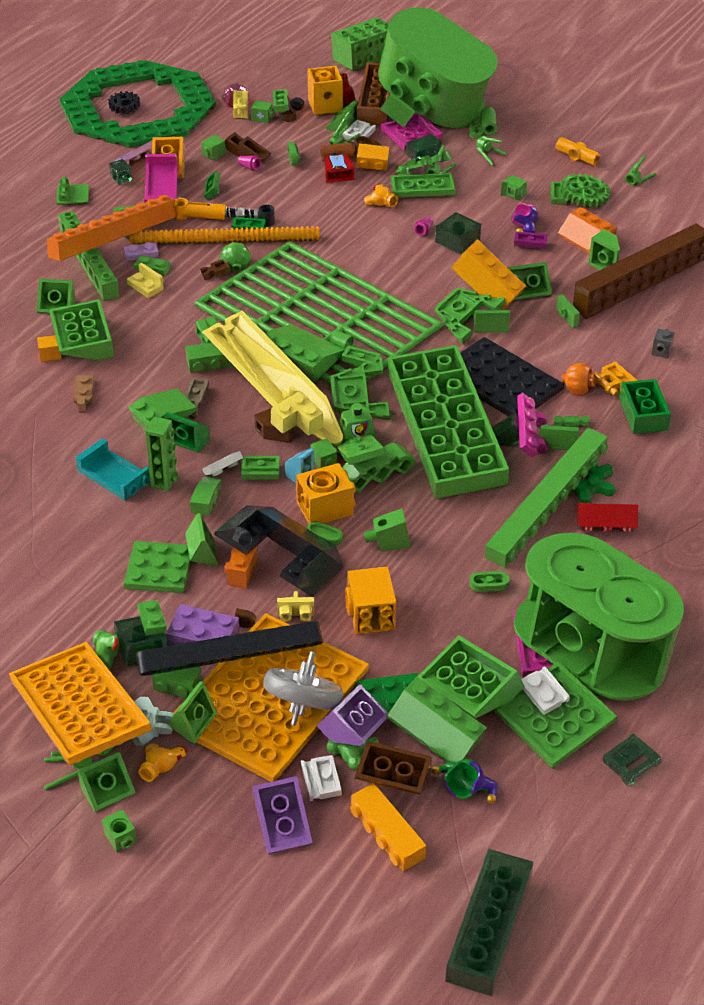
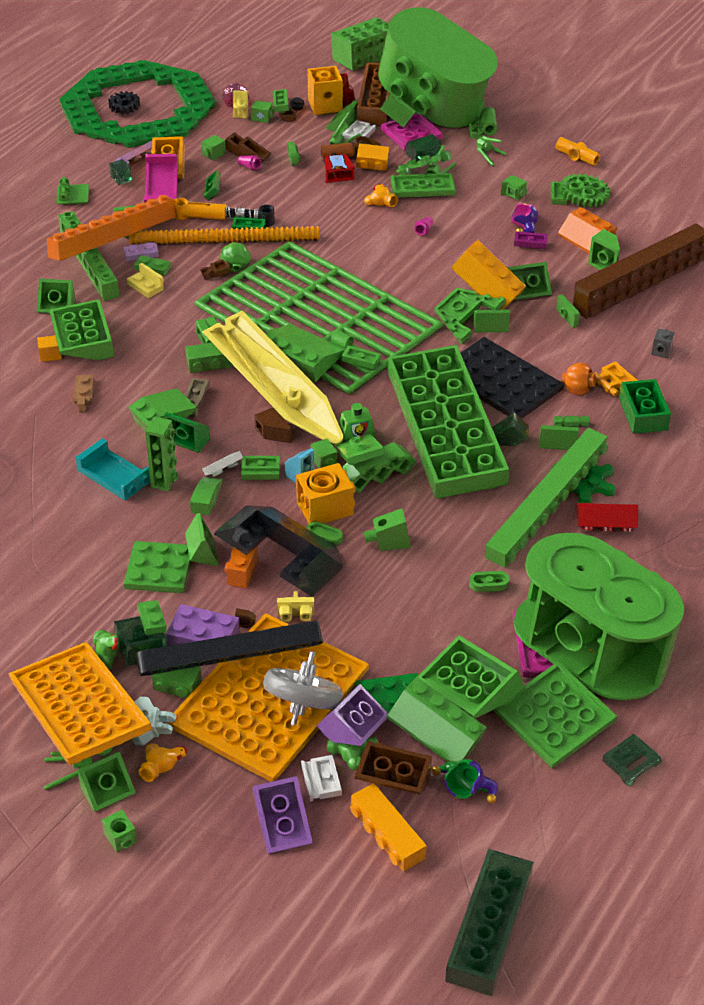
(194, 714): bright green slope -> none
(297, 411): light yellow brick -> none
(351, 388): bright green wing -> none
(371, 600): light orange brick -> none
(457, 232): clear green brick -> none
(528, 420): dark pink hinge -> none
(544, 690): white plate -> none
(634, 175): bright green plant -> none

